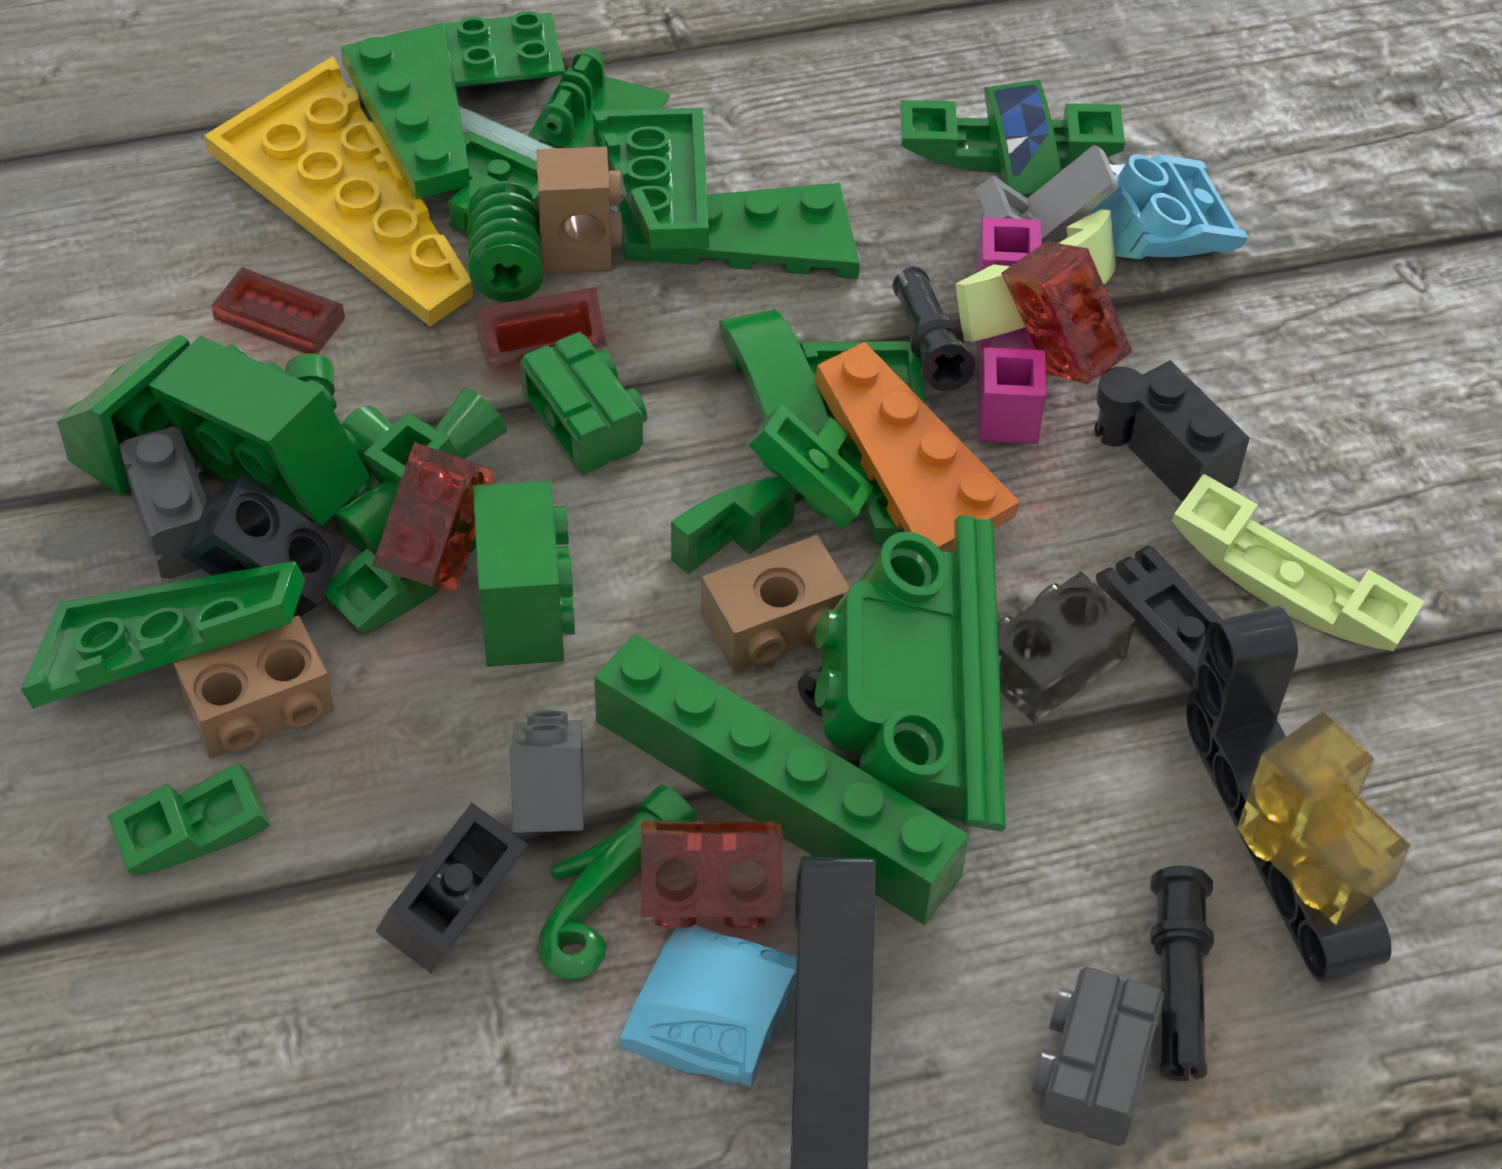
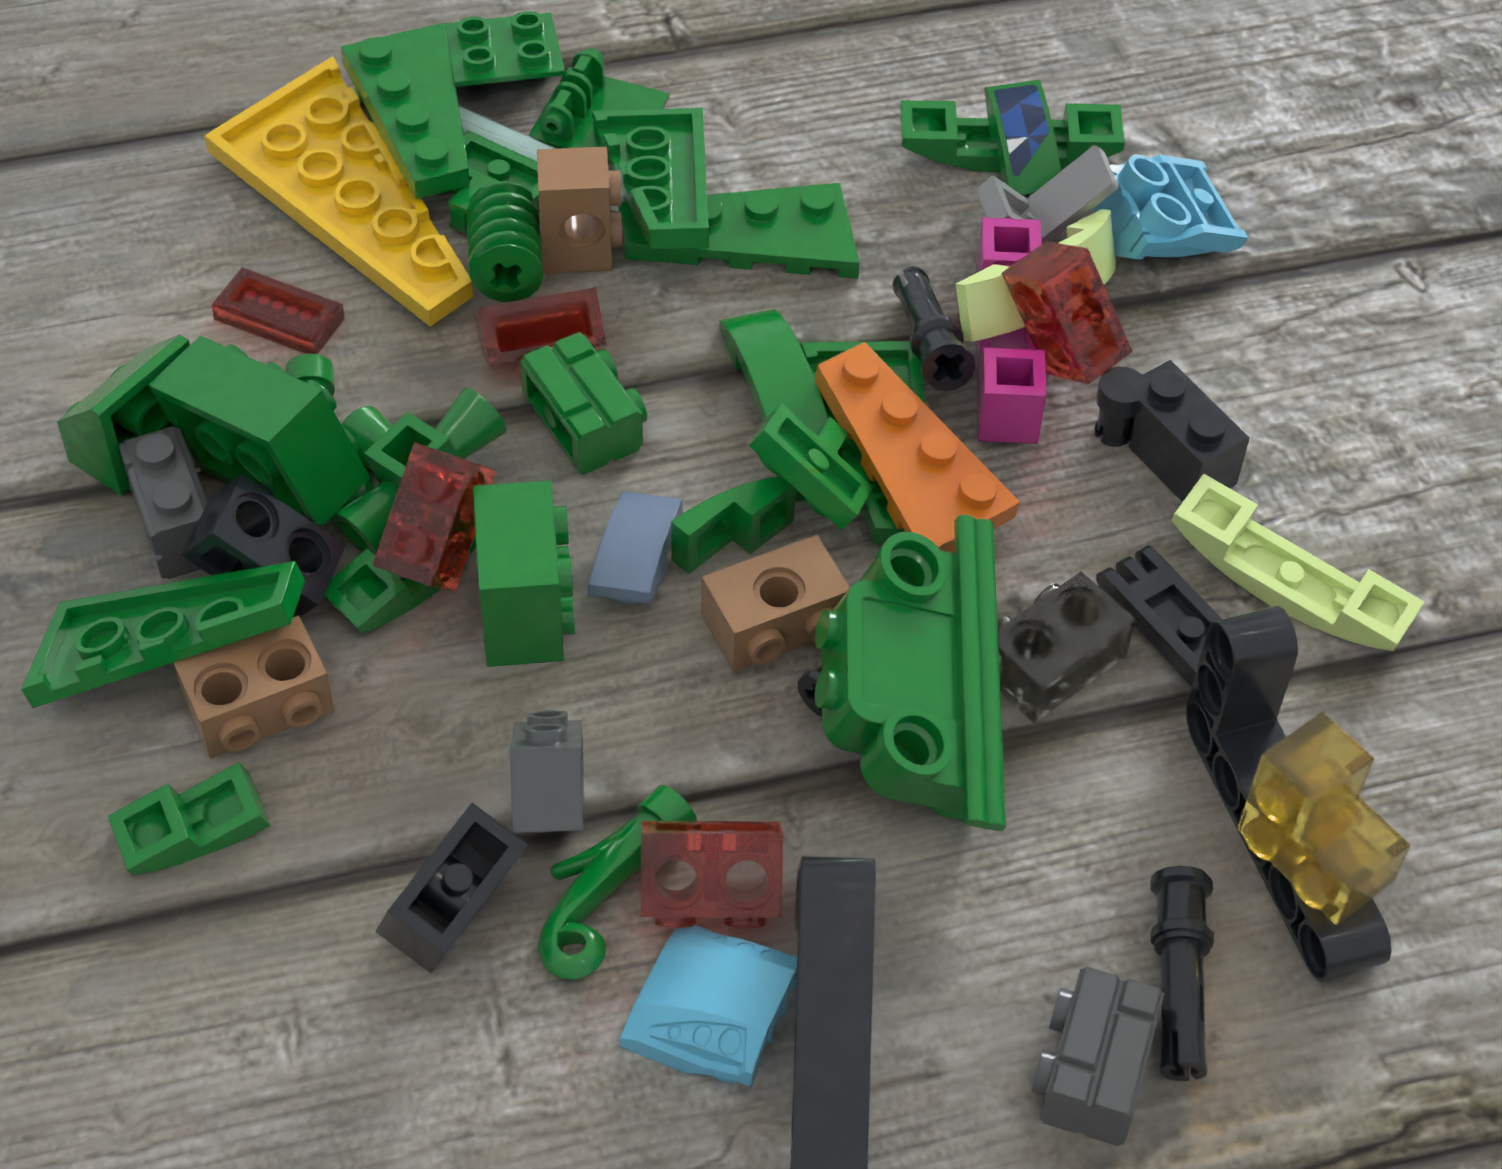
(634, 548): none -> sand blue slope
(778, 775): green brick -> none

